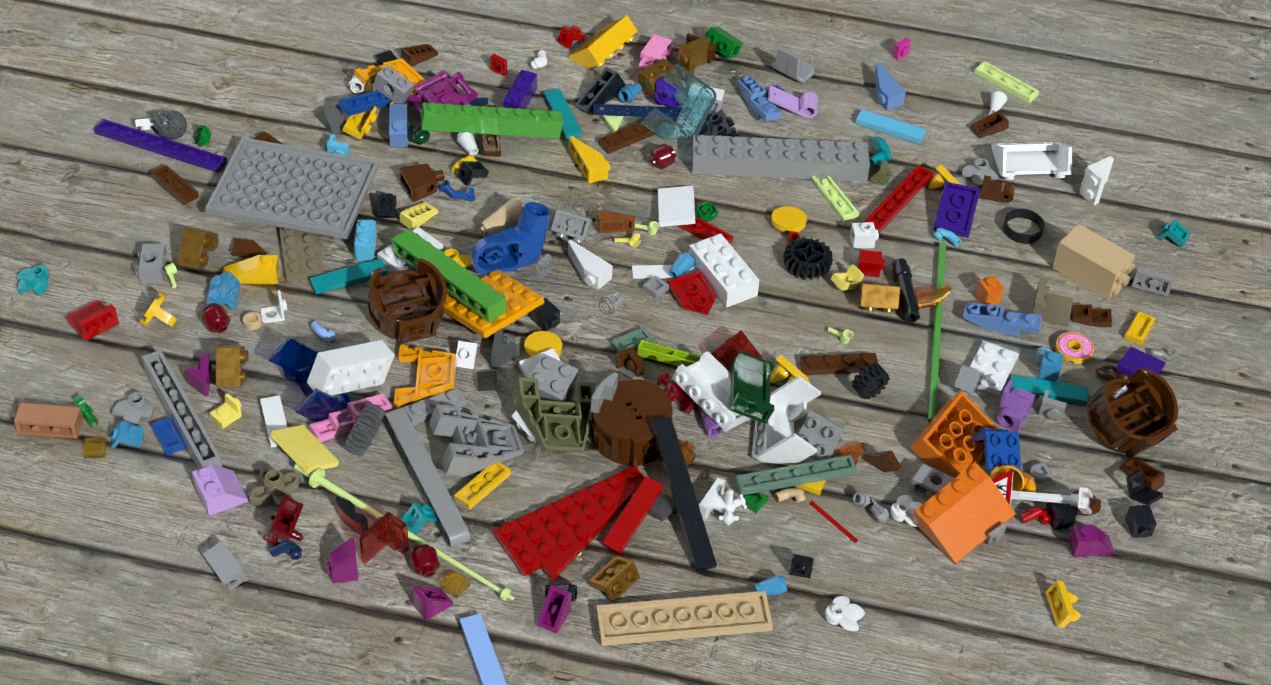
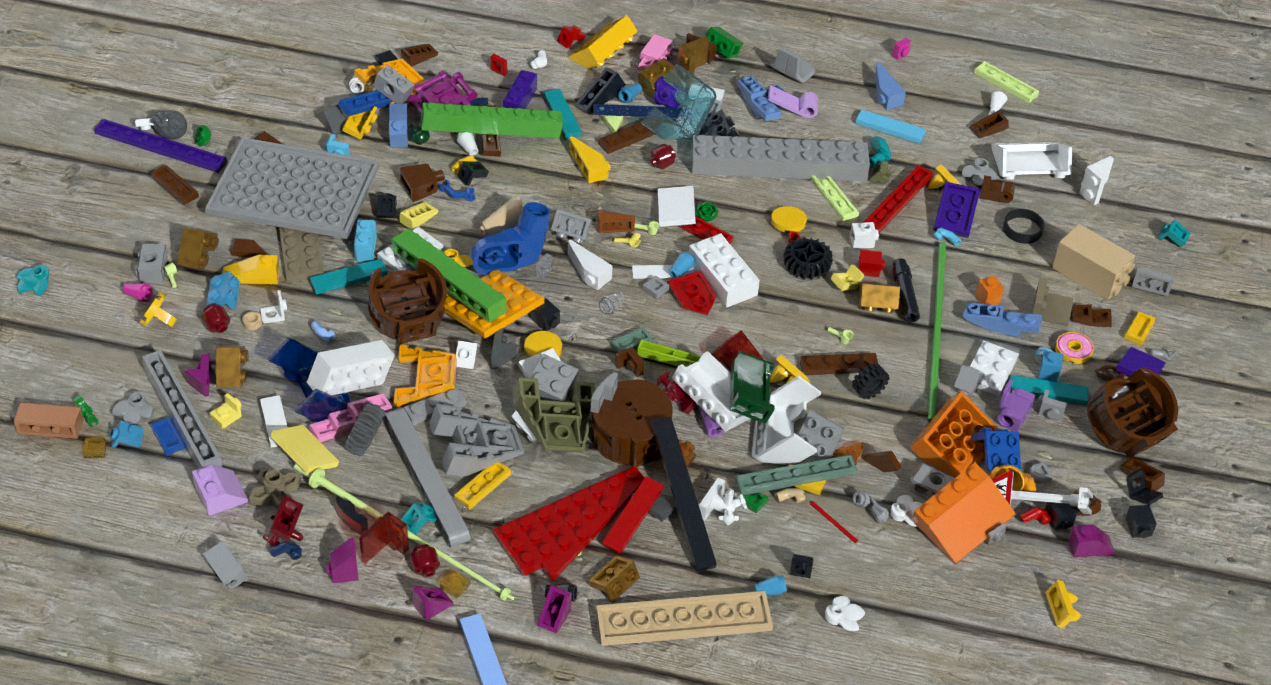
(93, 319): red bracket -> none
(140, 291): none -> dark pink cone
(487, 380): clear smoke tile -> none
(932, 296): clear orange tile -> none

